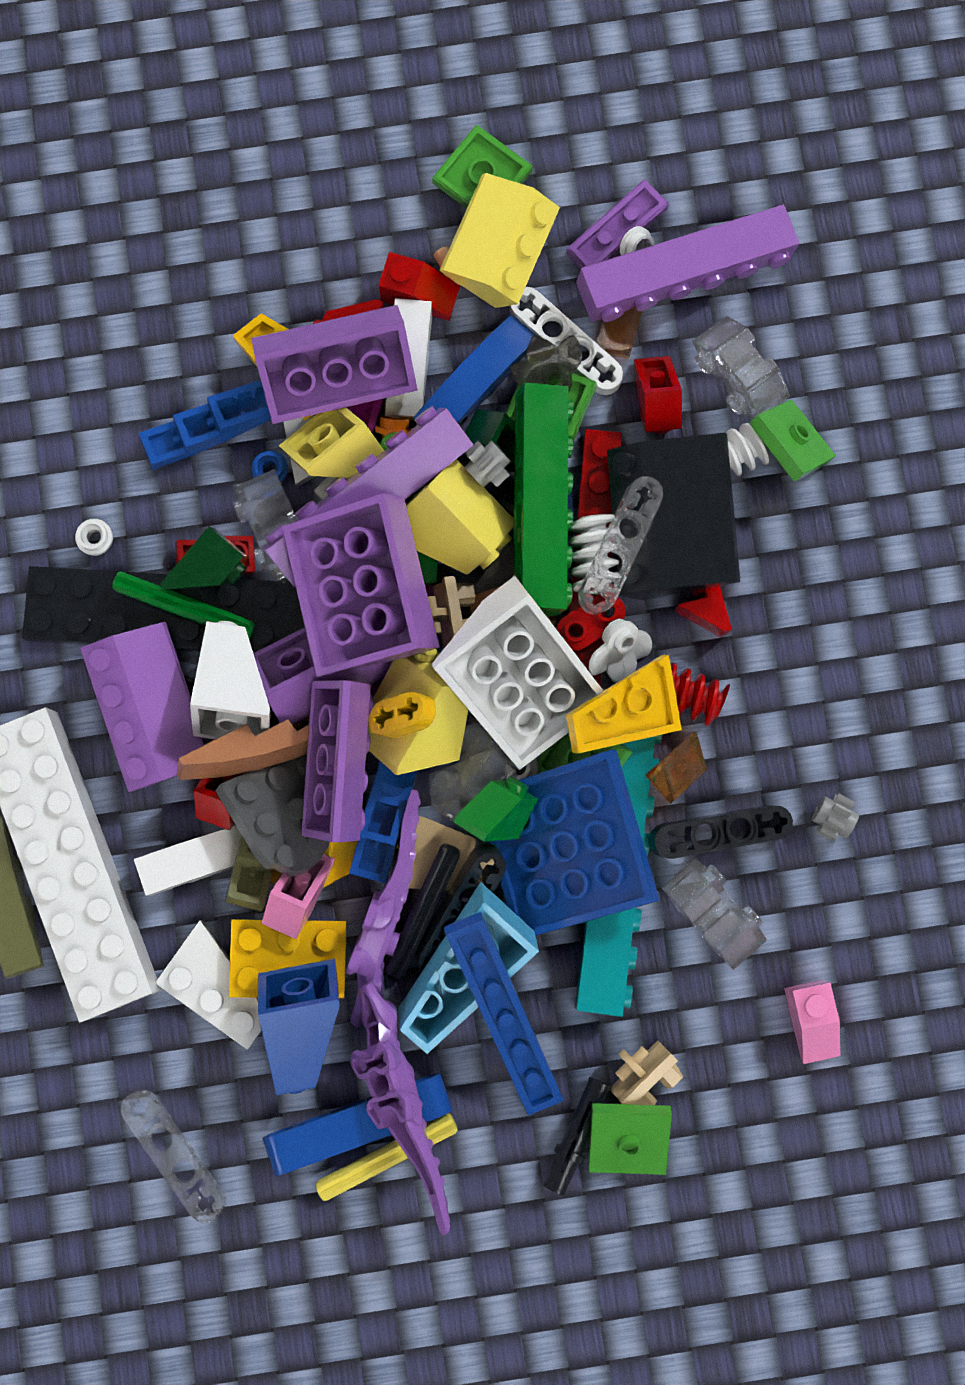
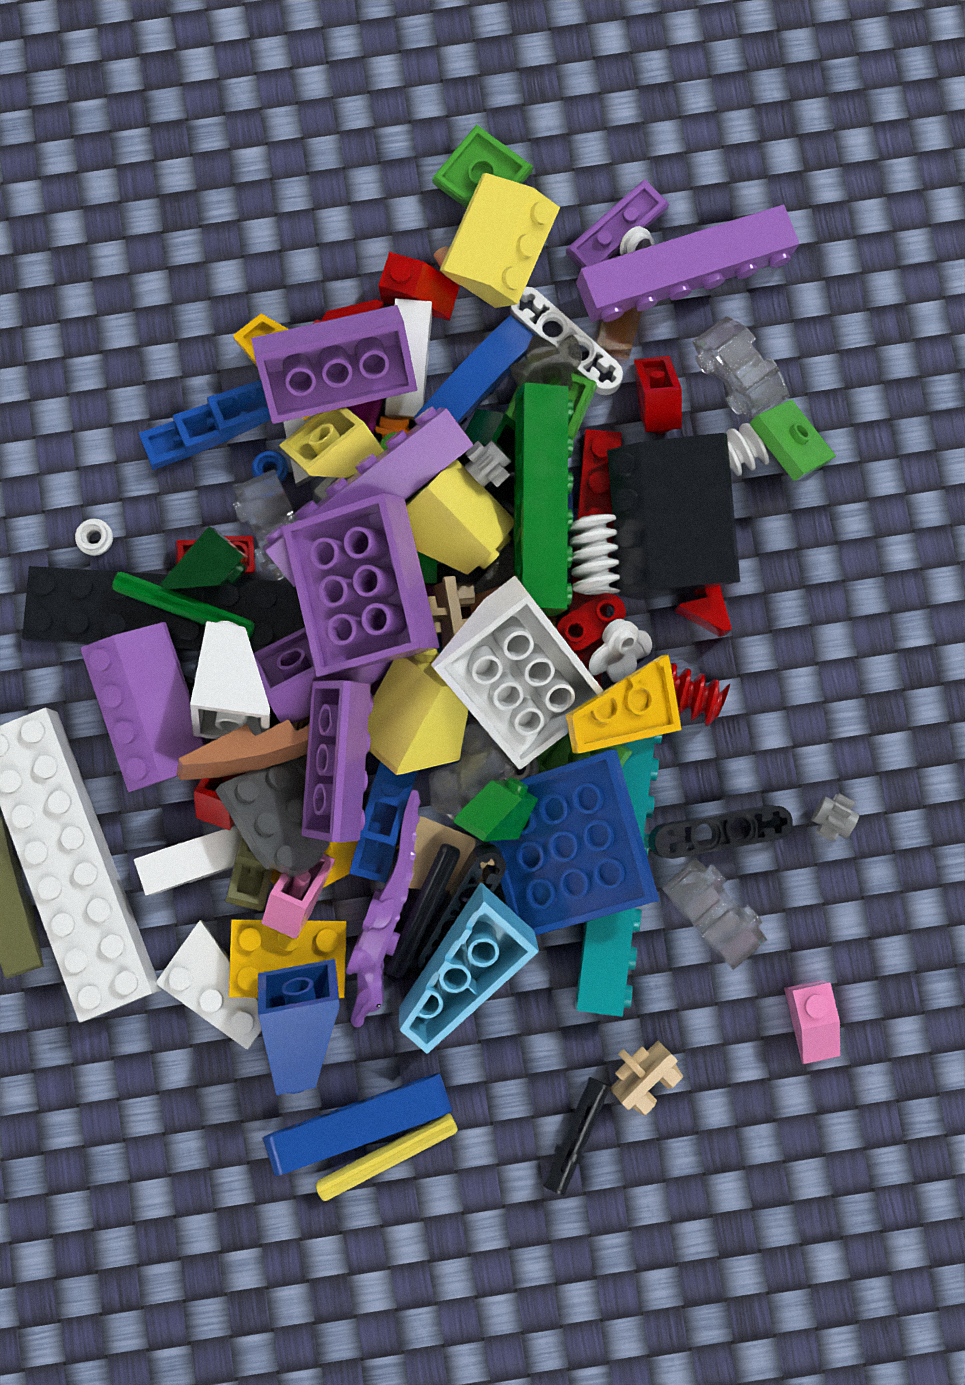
(167, 1159): clear beam -> none
(395, 1095): medium lavender animal -> none
(402, 723): yellow beam -> none
(503, 1012): blue plate -> none
(617, 543): clear beam -> none
(629, 1138): bright green plate -> none
(678, 768): clear orange slope -> none

